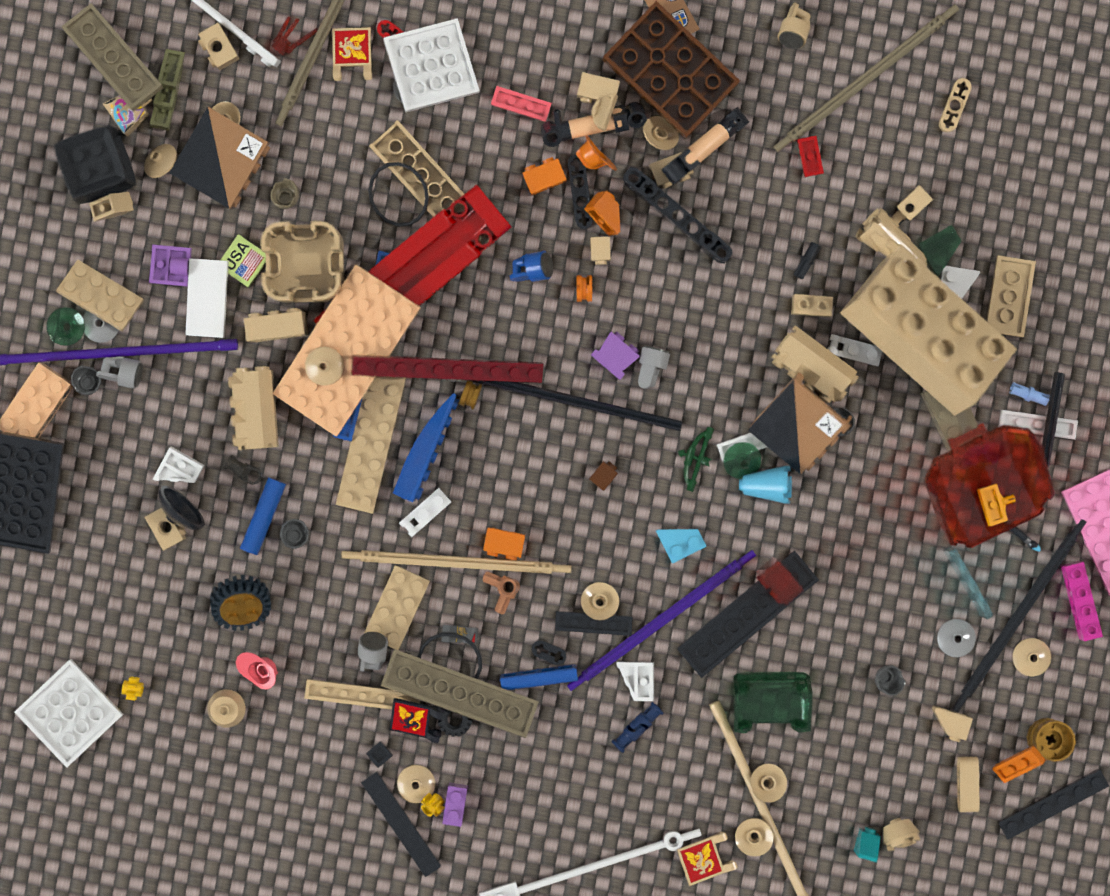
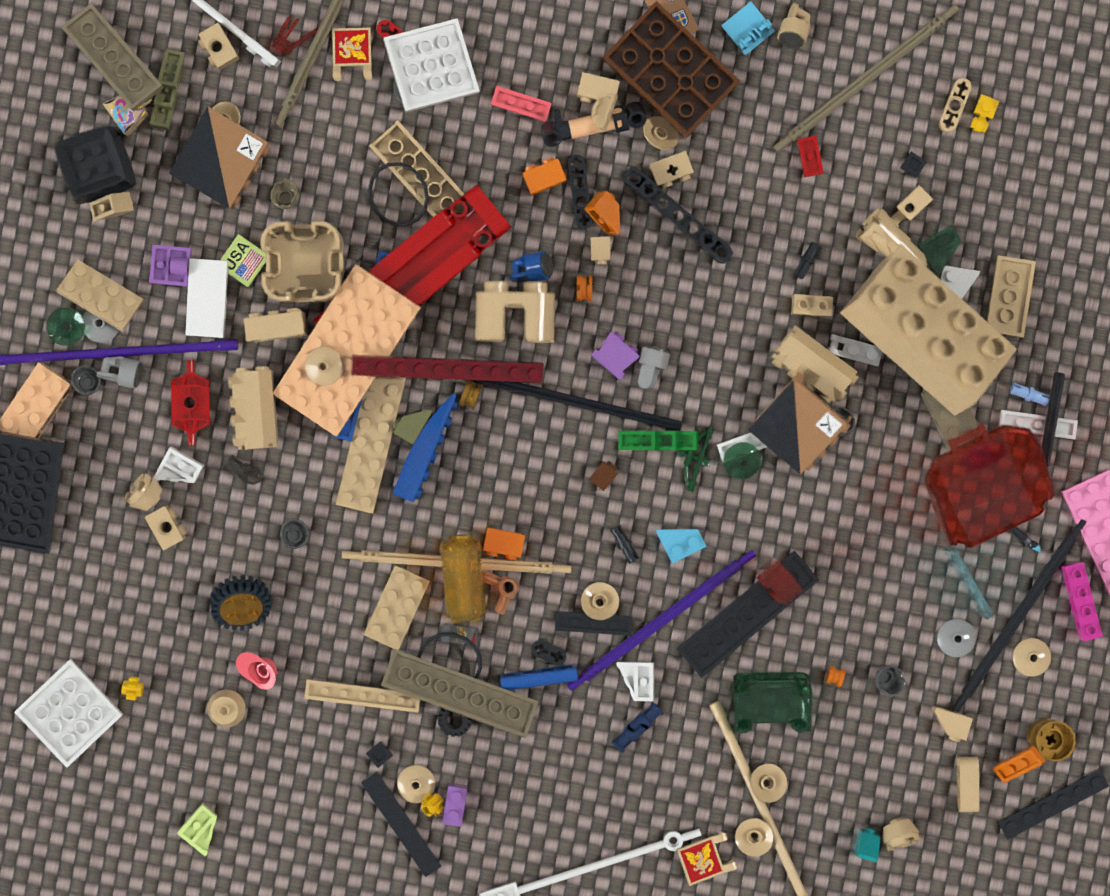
(144, 492): none -> tan cone
(160, 160): tan dish -> none
(179, 509): black dish -> none
(192, 418): none -> red plate
(199, 829): none -> yellowish green wing
(263, 516): blue brick -> none
(372, 650): light grey piece -> none
(411, 425): none -> olive slope
(414, 719): flag -> none
(425, 511): white plate -> none
(463, 578): none -> clear yellow brick
(497, 299): none -> tan piece
(592, 157): orange piece -> none
(624, 544): none -> black pin
(658, 440): none -> green slope
(705, 145): piece -> none
(748, 28): none -> medium azure hinge
(768, 484): medium azure cone -> none
(835, 676): none -> orange wheel
(913, 164): none -> black tile
(985, 109): none -> yellow plate
(994, 504): light orange plate -> none

